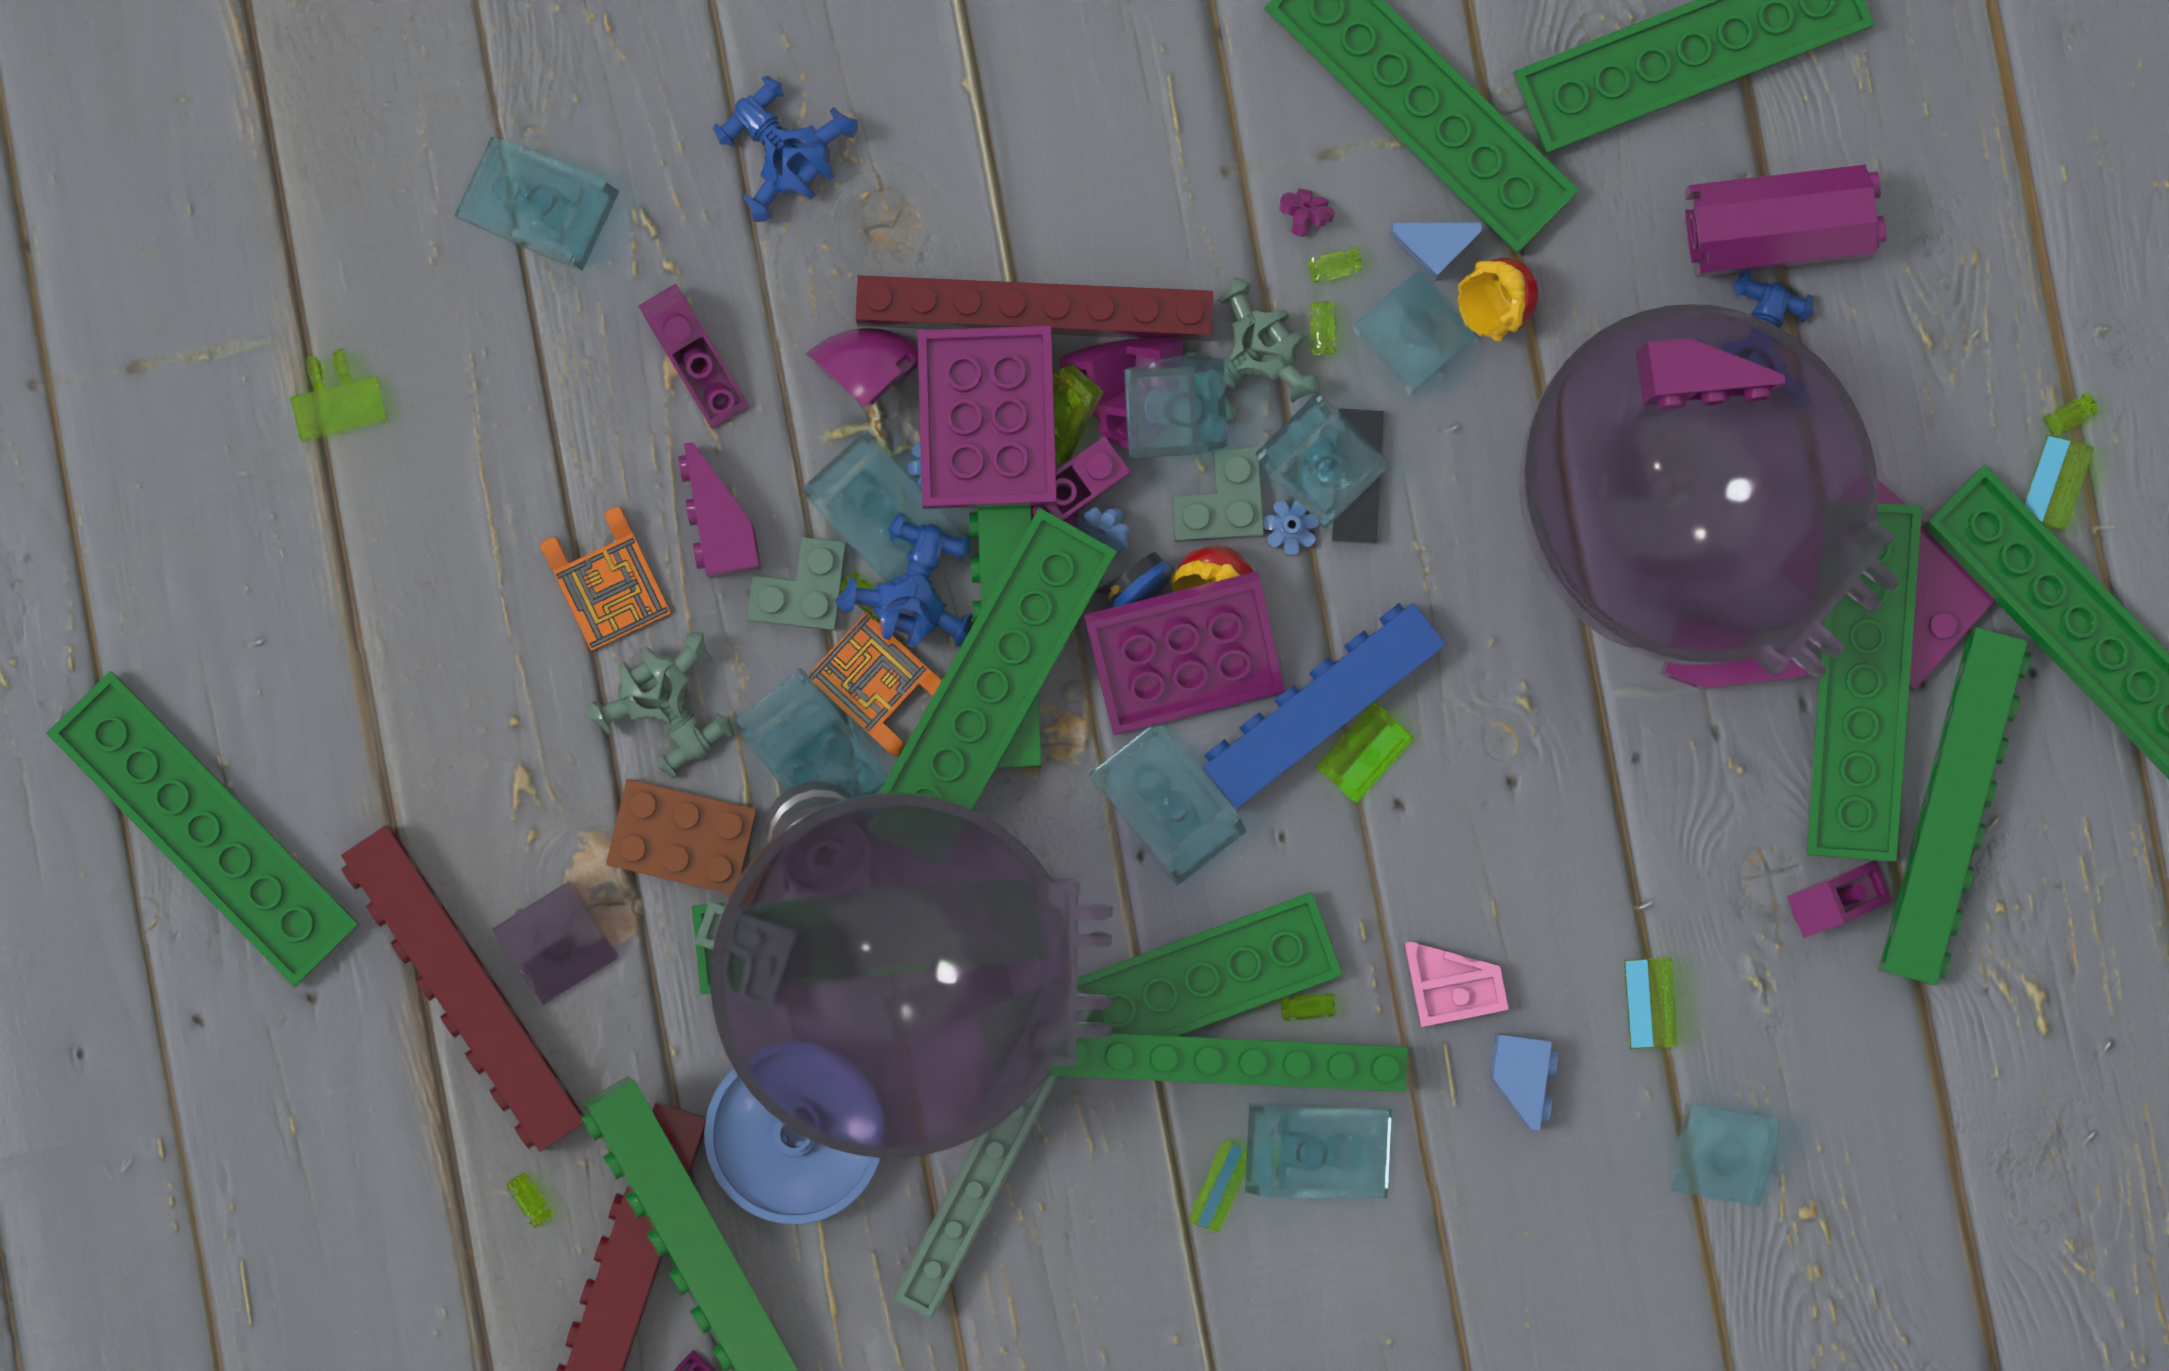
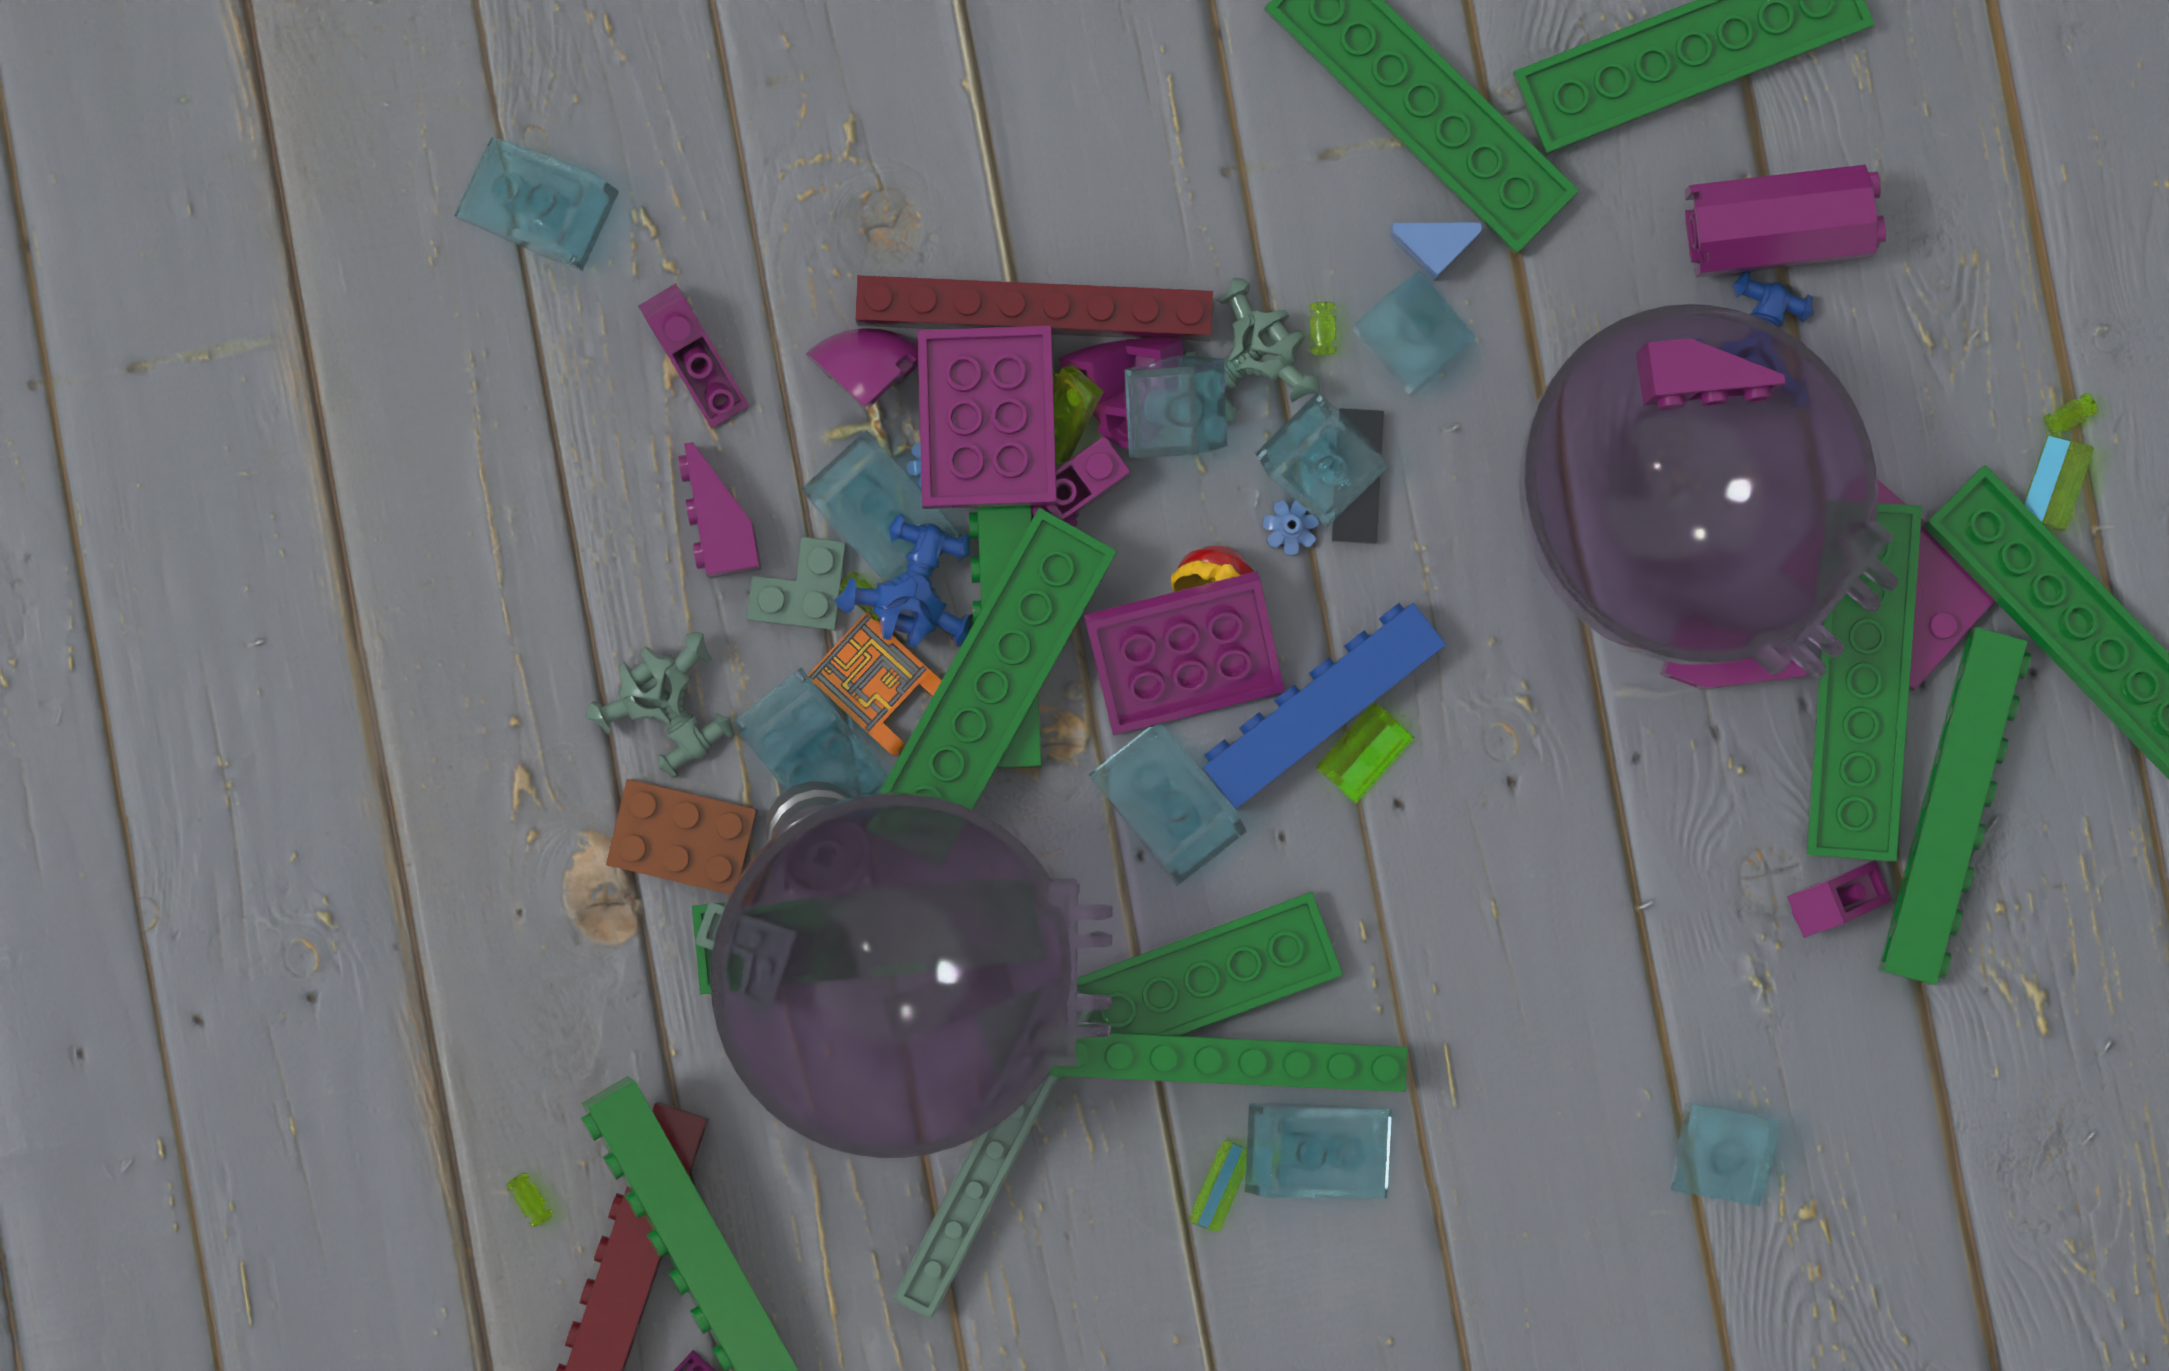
(203, 828): green plate -> none
(339, 406): clear neon green hinge -> none
(463, 988): dark red brick -> none
(556, 942): clear purple slope -> none
(609, 588): flag -> none
(774, 1167): medium blue dish -> none
(791, 155): blue piece -> none
(1106, 527): medium blue plant -> none
(1140, 582): piece -> none
(1234, 508): sand green plate -> none
(1305, 210): magenta plant -> none
(1307, 1006): clear neon green piece -> none
(1334, 264): clear neon green piece -> none
(1452, 985): bright pink wing -> none
(1497, 297): yellow hair -> none
(1521, 1075): medium blue slope -> none
(1650, 1003): slope -> none

